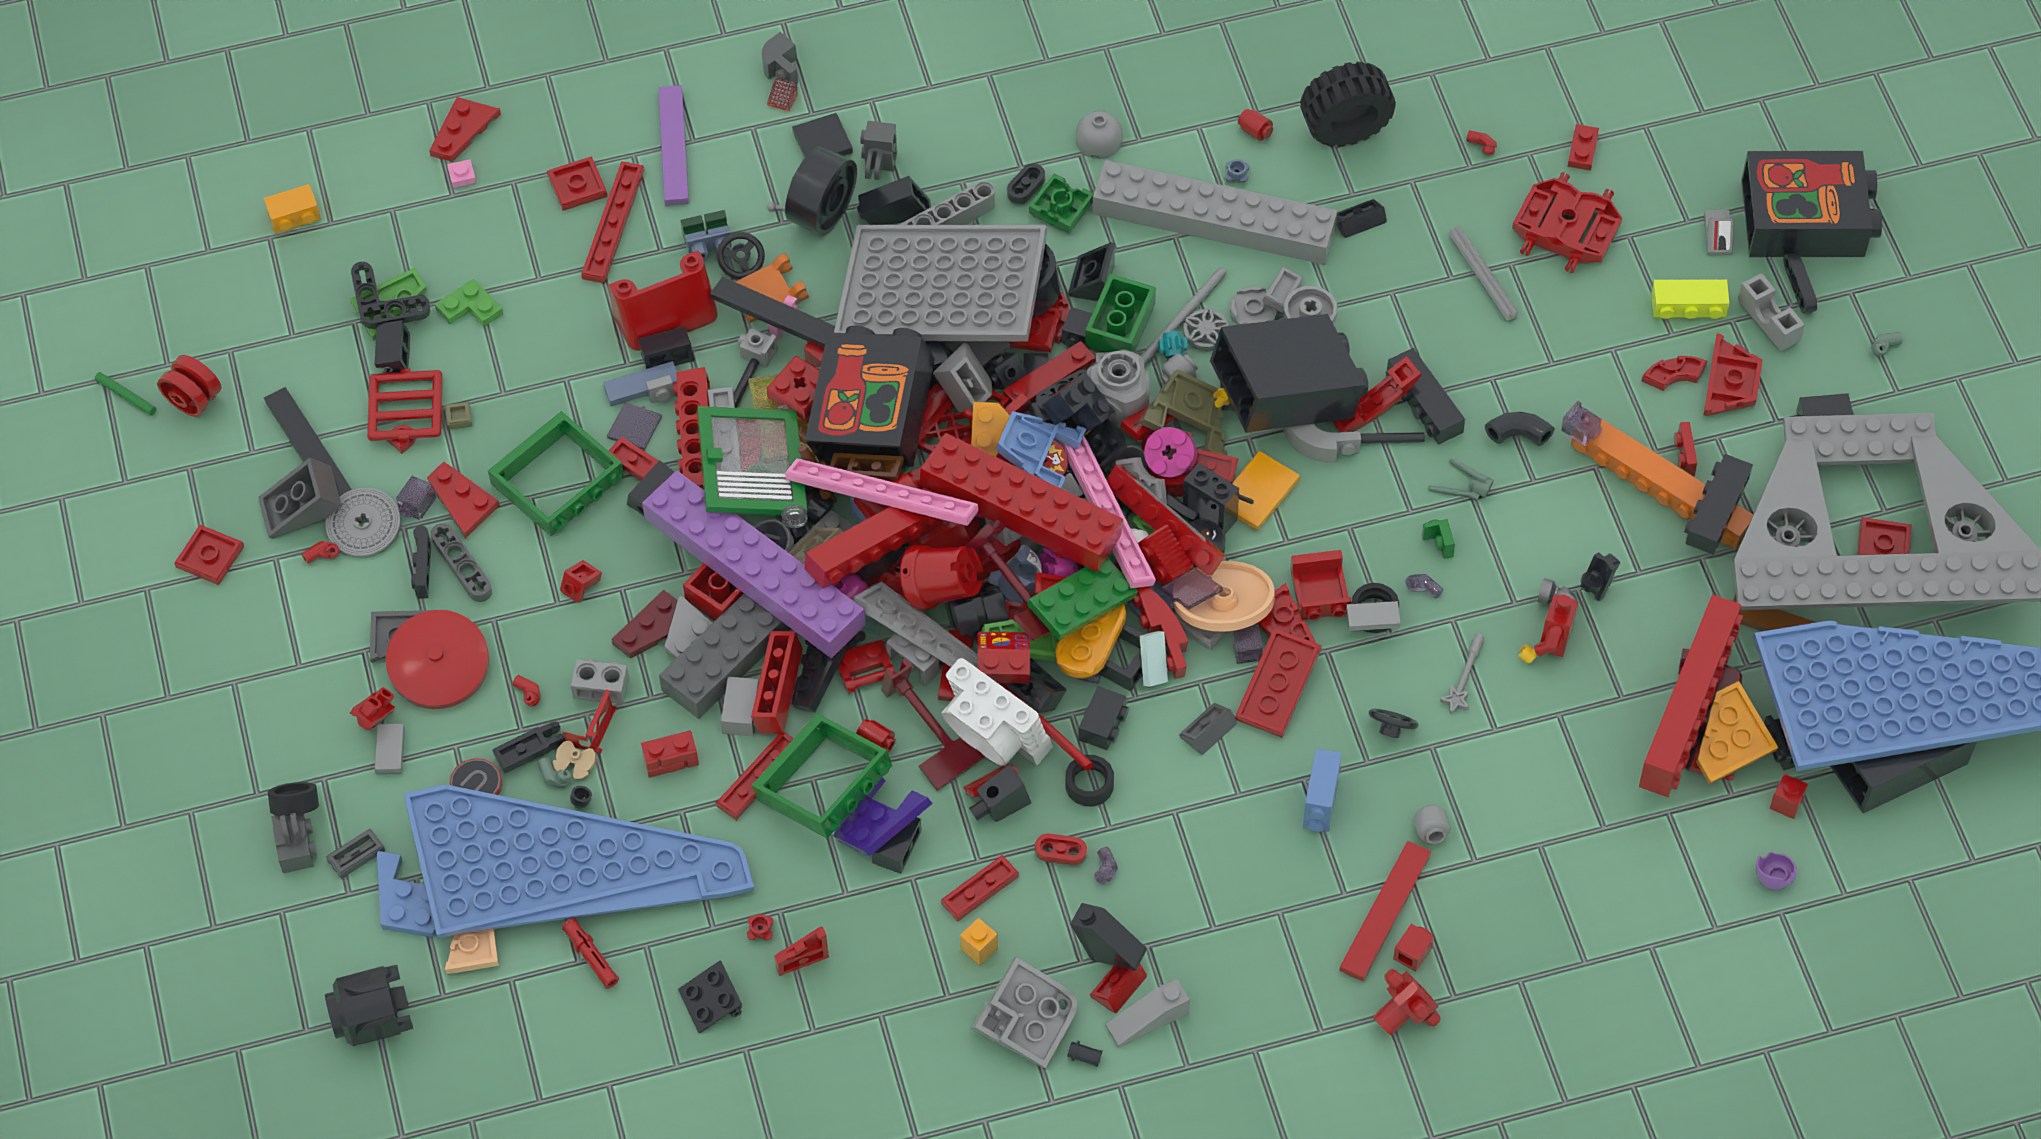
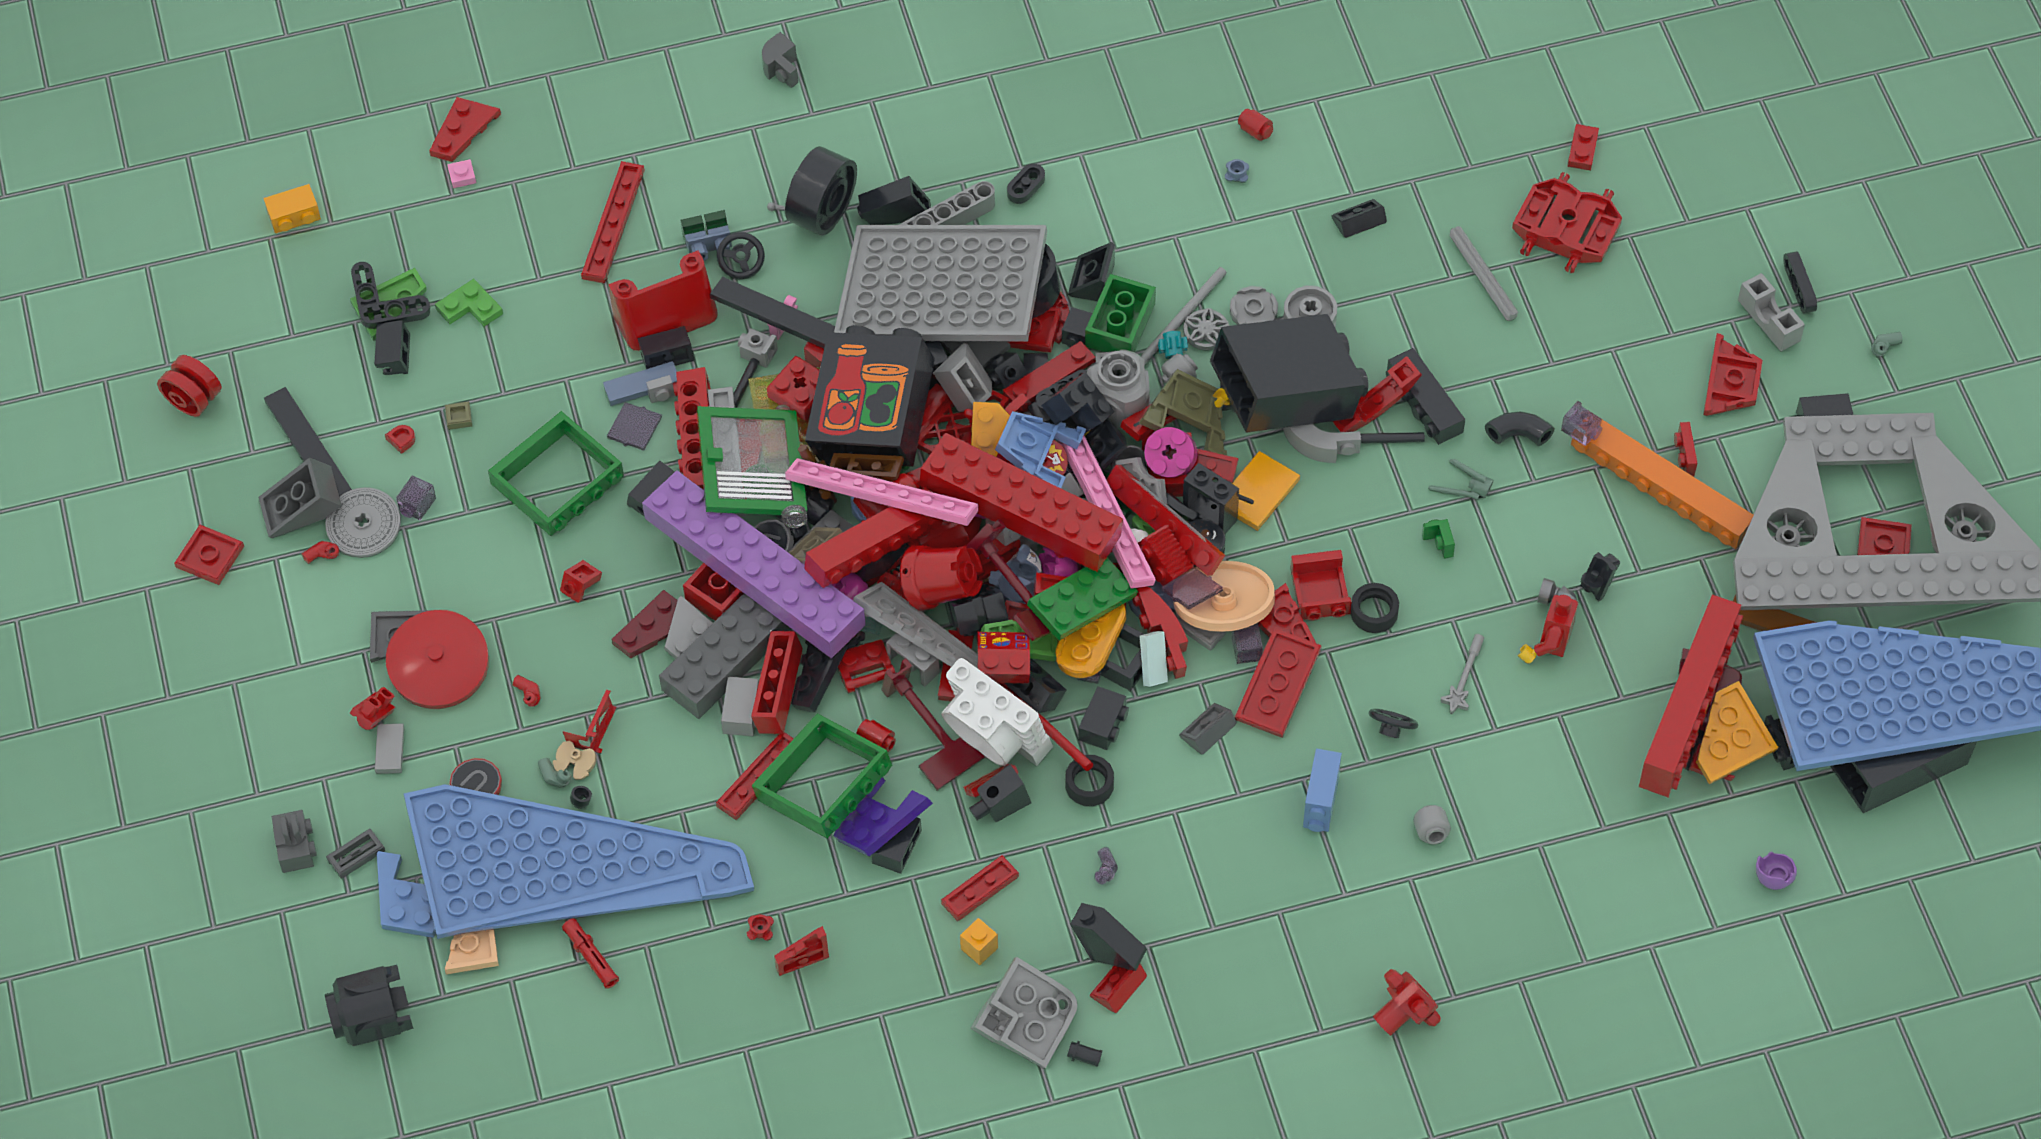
(125, 393): green bar -> none
(293, 798): black tyre -> none
(405, 434): red bar -> none
(421, 562): black plate -> none
(461, 562): dark grey beam -> none
(462, 498): red wing -> none
(528, 746): black hinge -> none
(577, 183): red tile -> none
(601, 675): light grey brick -> none
(633, 458): red plate -> none
(669, 753): red brick -> none
(673, 145): medium lavender tile -> none
(710, 997): black hinge -> none
(772, 284): orange flag -> none
(782, 94): clear red slope -> none
(823, 132): black tile -> none
(879, 148): dark grey brick -> none
(1061, 849): red plate -> none
(1062, 201): green brick -> none
(1099, 134): light grey cylinder -> none
(1150, 1013): light grey slope -> none
(1214, 212): light grey brick -> none
(1282, 286): light grey tile -> none
(1347, 104): black tyre -> none
(1373, 616): light grey tile -> none
(1385, 911): red tile -> none
(1413, 947): red brick -> none
(1423, 582): arm -> none
(1483, 139): red arm -> none
(1674, 370): red tile -> none
(1690, 298): neon yellow brick -> none
(1718, 232): slope -> none
(1718, 504): black brick -> none
(1788, 796): red brick -> none
(1809, 203): black brick -> none

